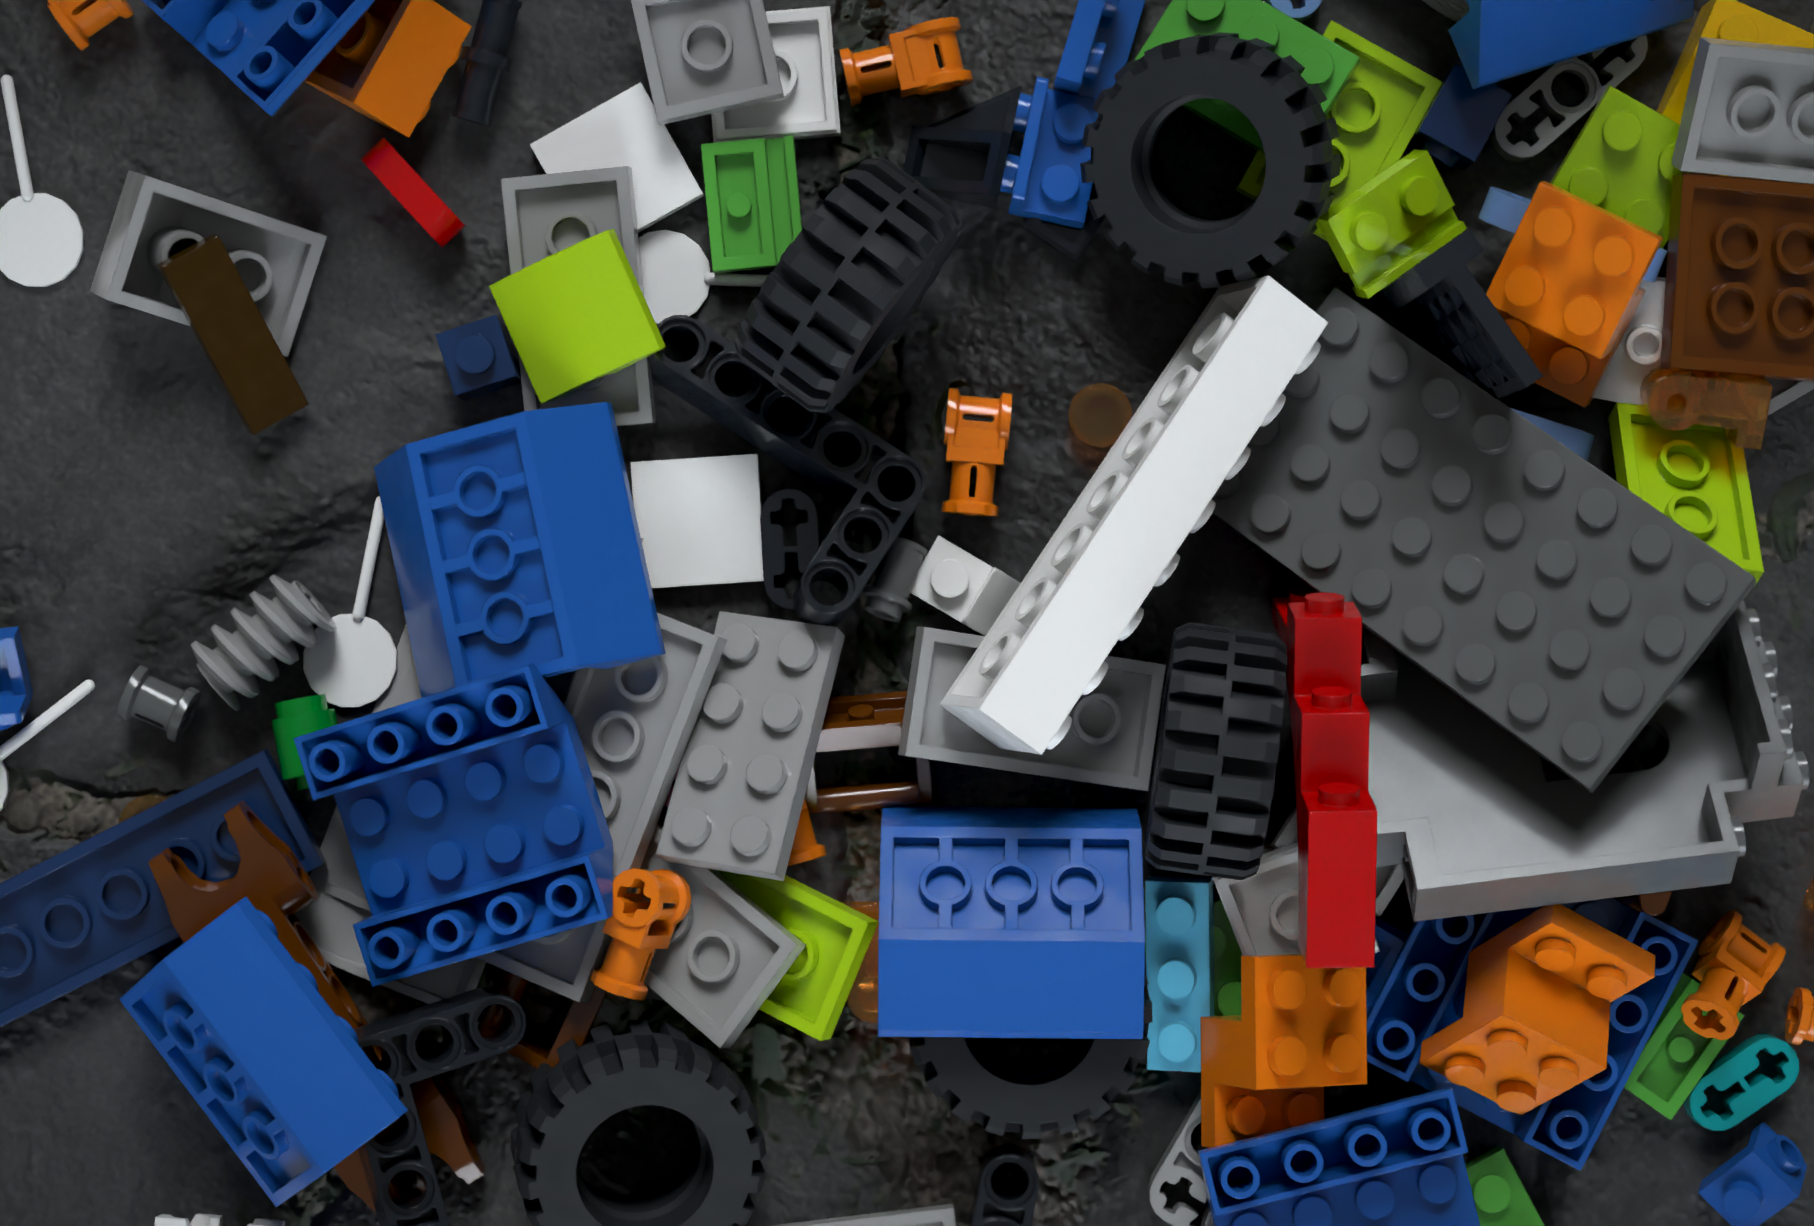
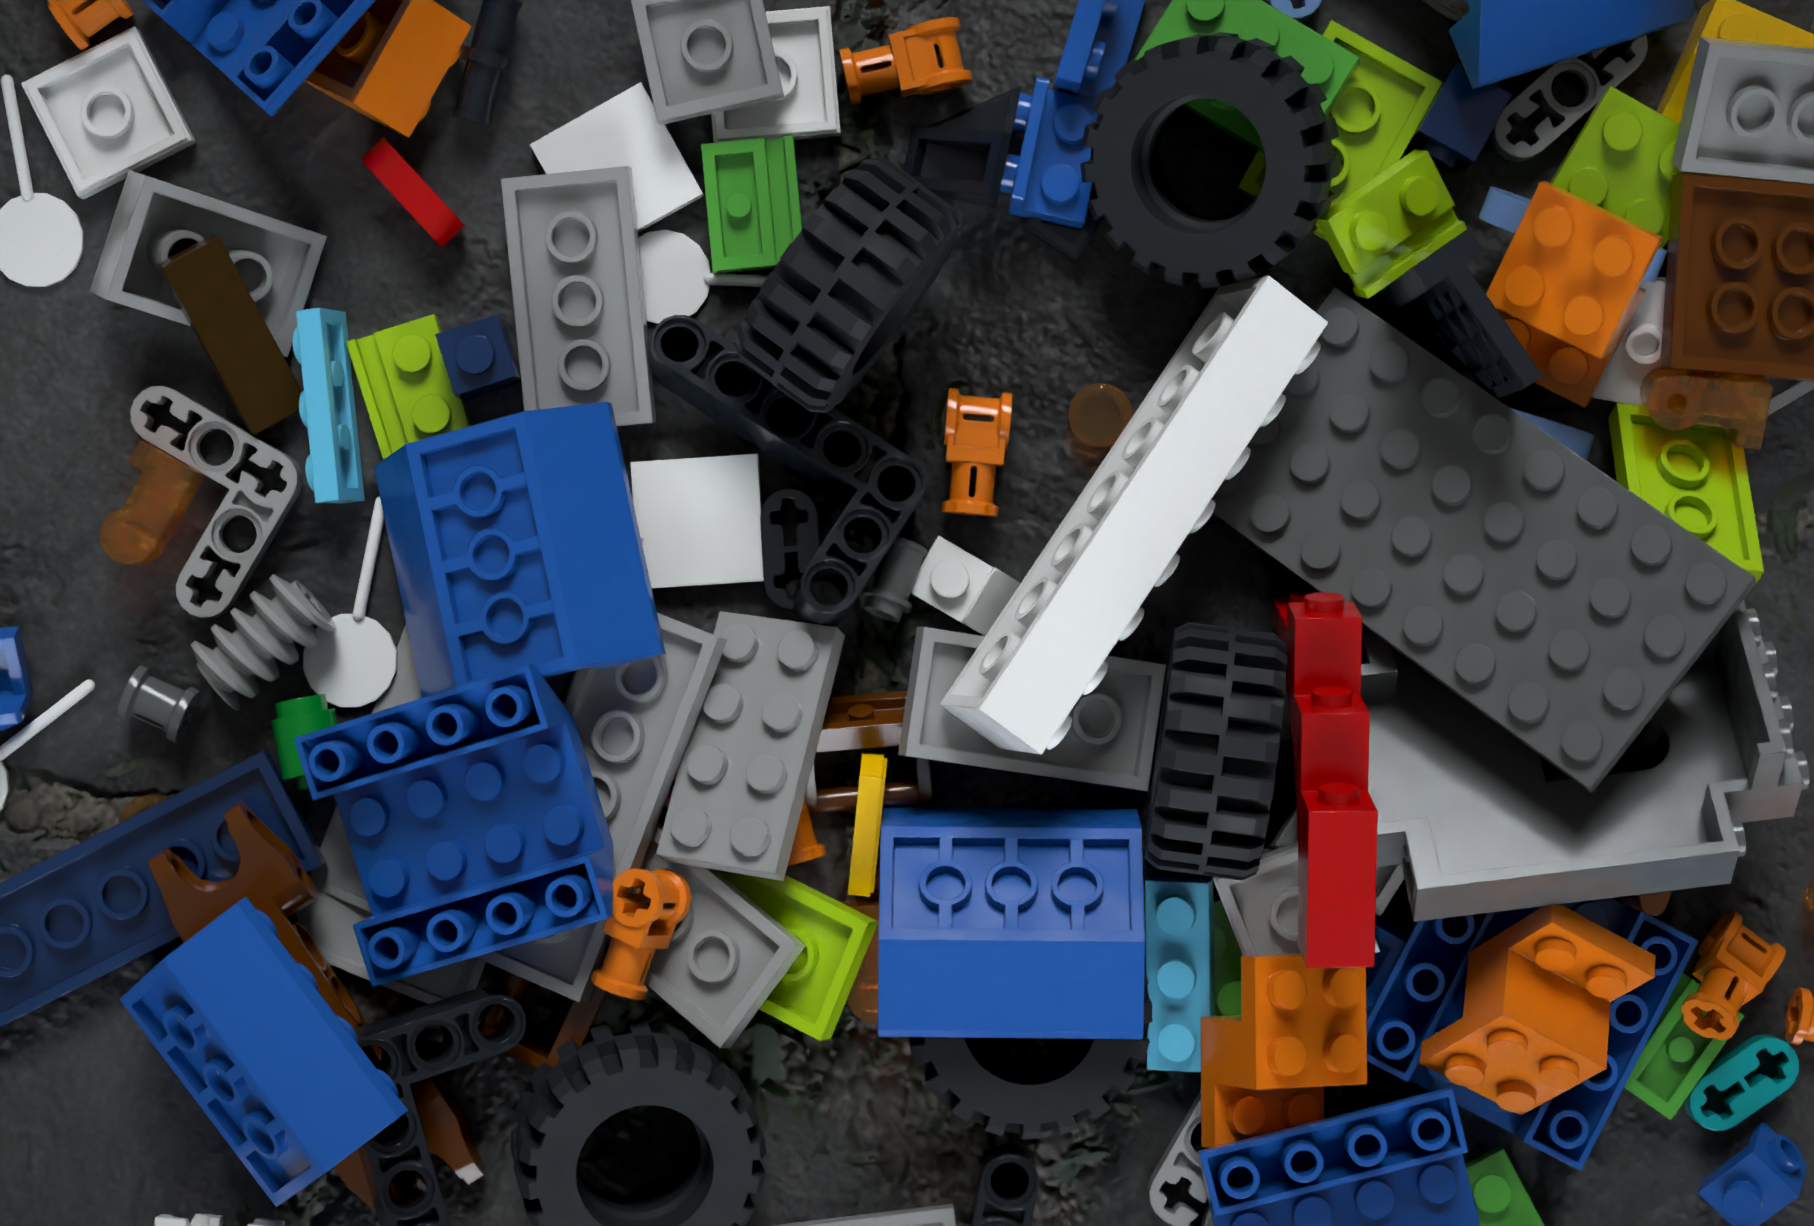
(108, 112): none -> white tile
(153, 508): none -> clear orange leg
(241, 500): none -> light grey beam
(328, 406): none -> medium azure plate
(406, 384): none -> lime plate
(577, 316): lime slope -> none
(867, 824): none -> yellow tile

